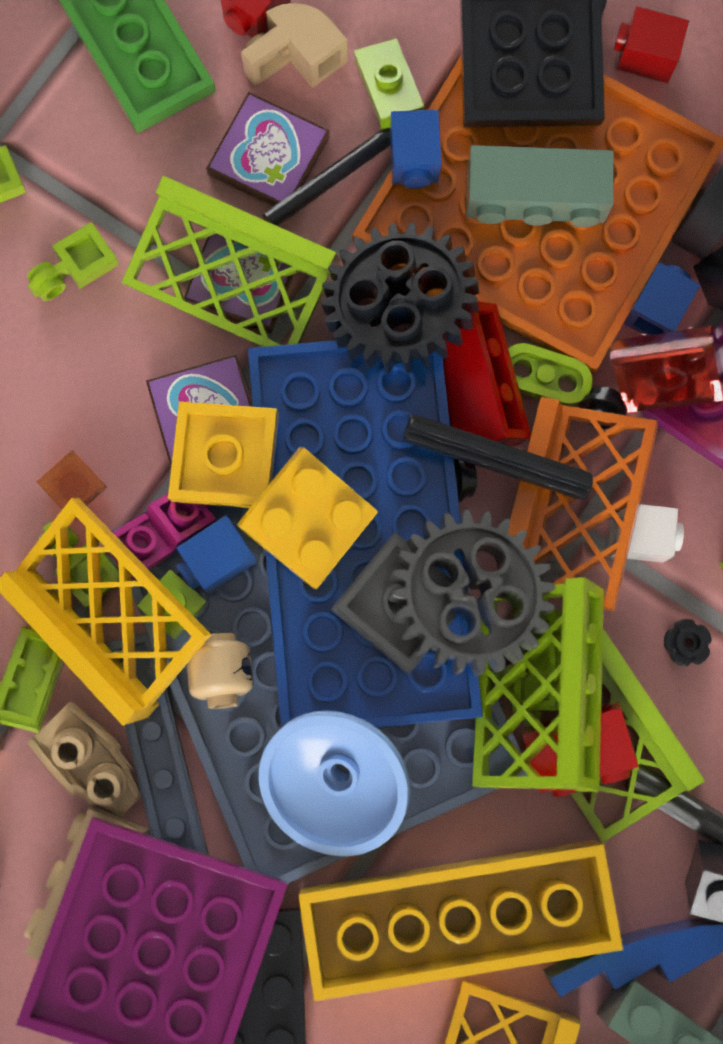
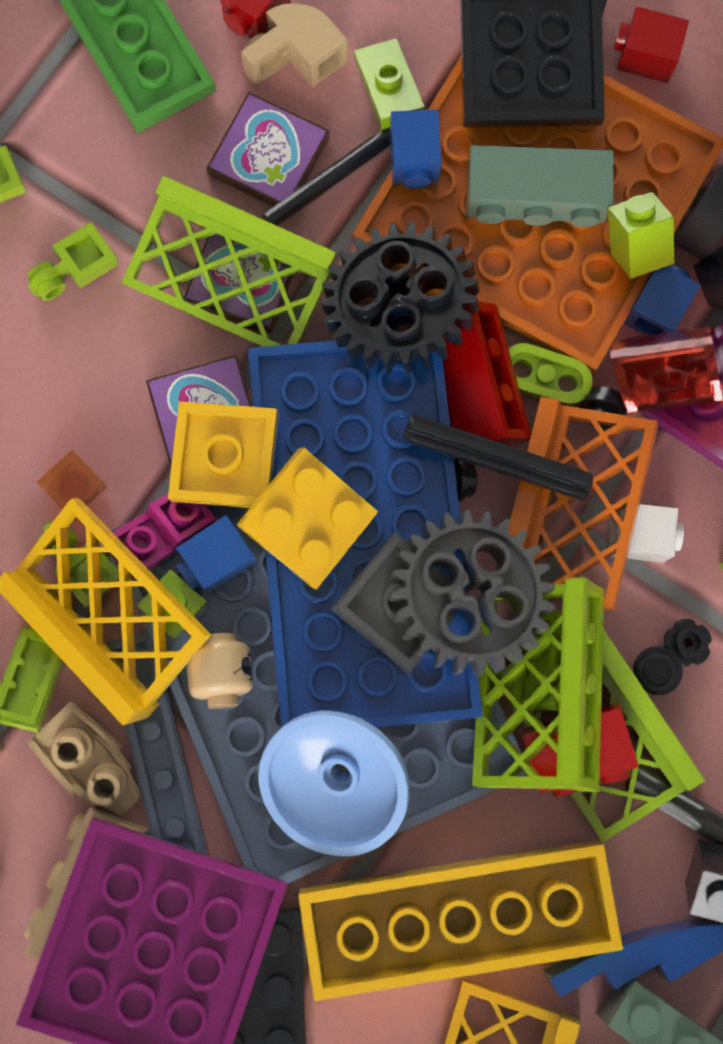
(641, 234): none -> lime brick
(658, 670): none -> black plate

